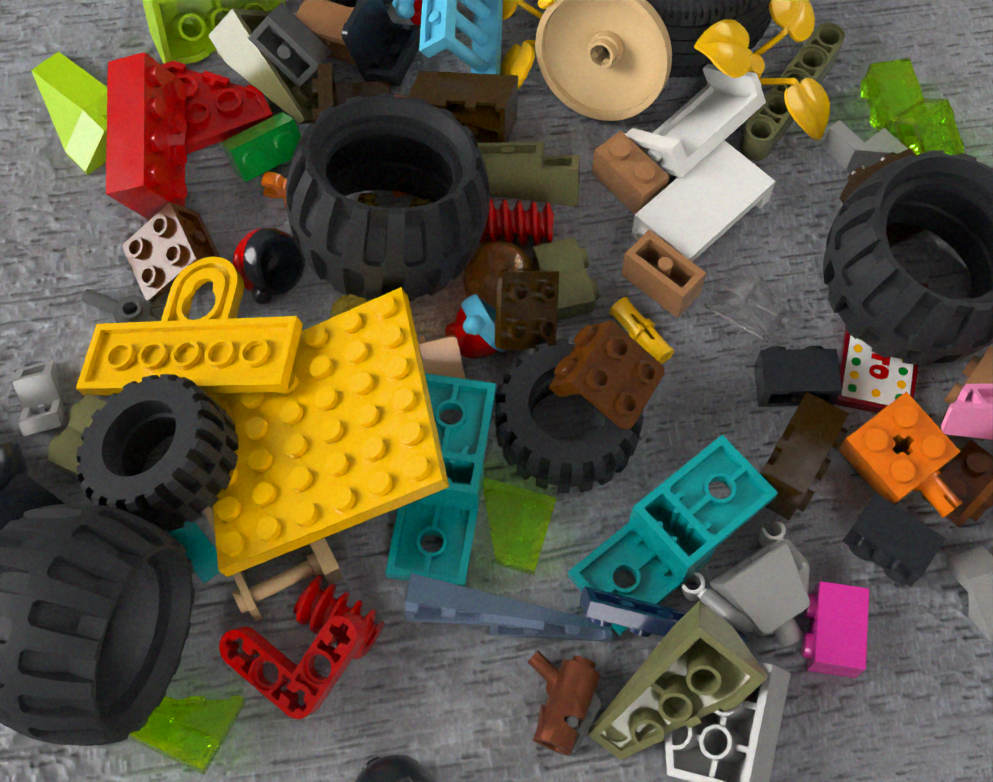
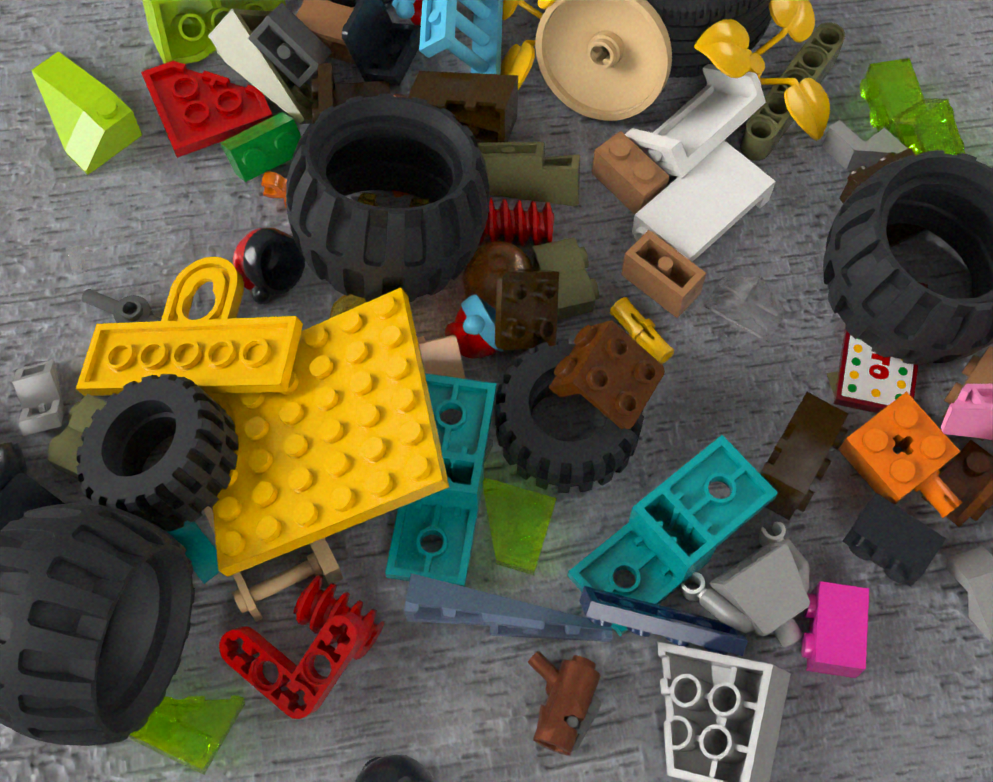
(145, 135): red brick -> none
(167, 247): reddish brown bracket -> none
(686, 677): olive wedge -> none
(788, 374): black brick -> none

